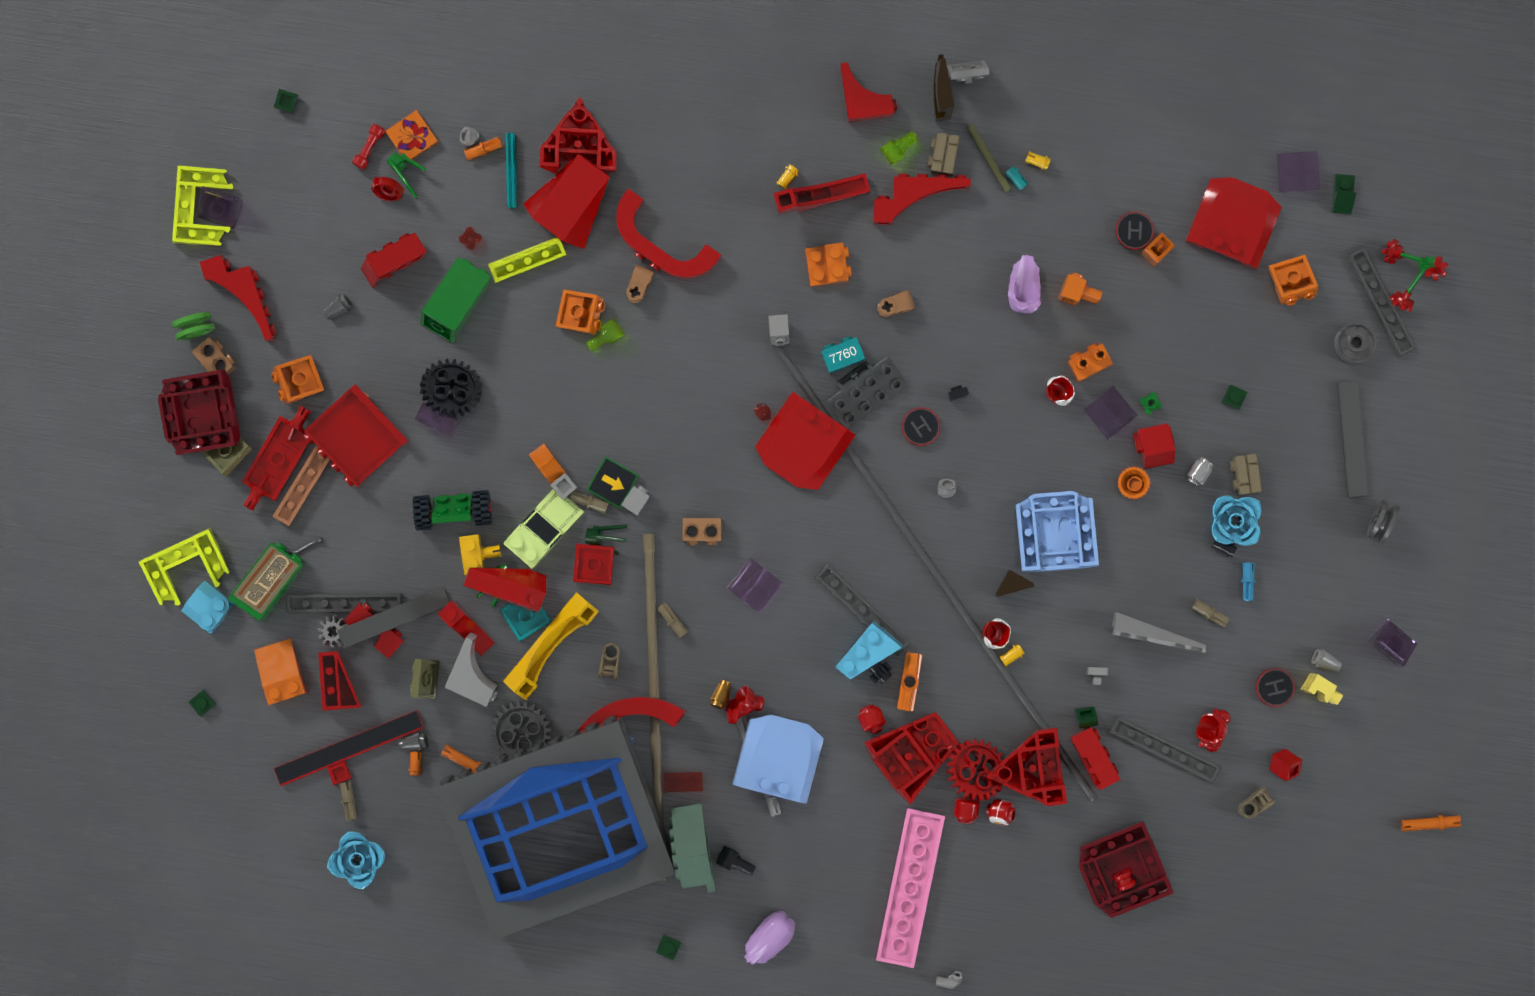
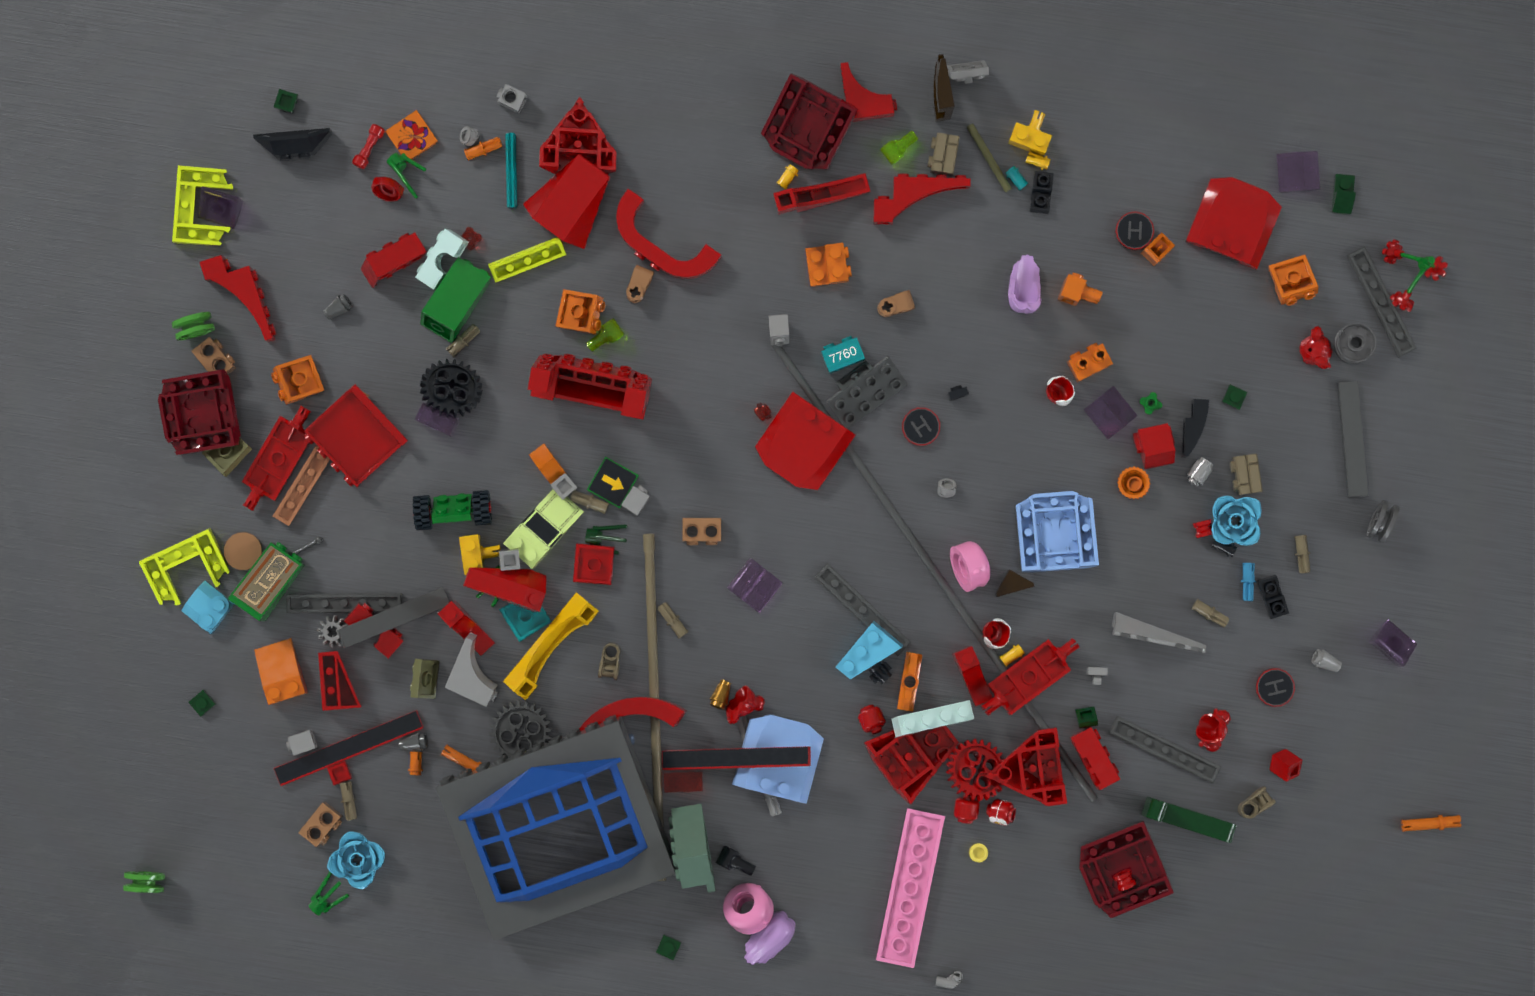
(144, 882): none -> bright green wheel
(242, 550): none -> medium nougat tile
(294, 143): none -> black wedge
(301, 742): none -> light grey brick
(317, 821): none -> medium nougat brick
(319, 904): none -> green plant
(447, 243): none -> light aqua arch
(463, 340): none -> dark tan axle
(509, 559): none -> light grey tile
(519, 102): none -> light grey brick
(590, 383): none -> red wedge
(736, 758): none -> black tile
(757, 917): none -> bright pink piece
(808, 123): none -> dark red wedge
(932, 718): none -> light aqua arch
(970, 565): none -> bright pink piece
(972, 675): none -> red arch
(978, 852): none -> light yellow tile
(1029, 676): none -> red plate
(1031, 137): none -> yellow brick
(1041, 192): none -> black slope
(1188, 819): none -> dark green beam
(1194, 426): none -> black slope
(1203, 528): none -> red wheel
(1272, 596): none -> black slope
(1302, 554): none -> dark tan axle
(1320, 347): none -> red hair
(1324, 688): light yellow hips -> none

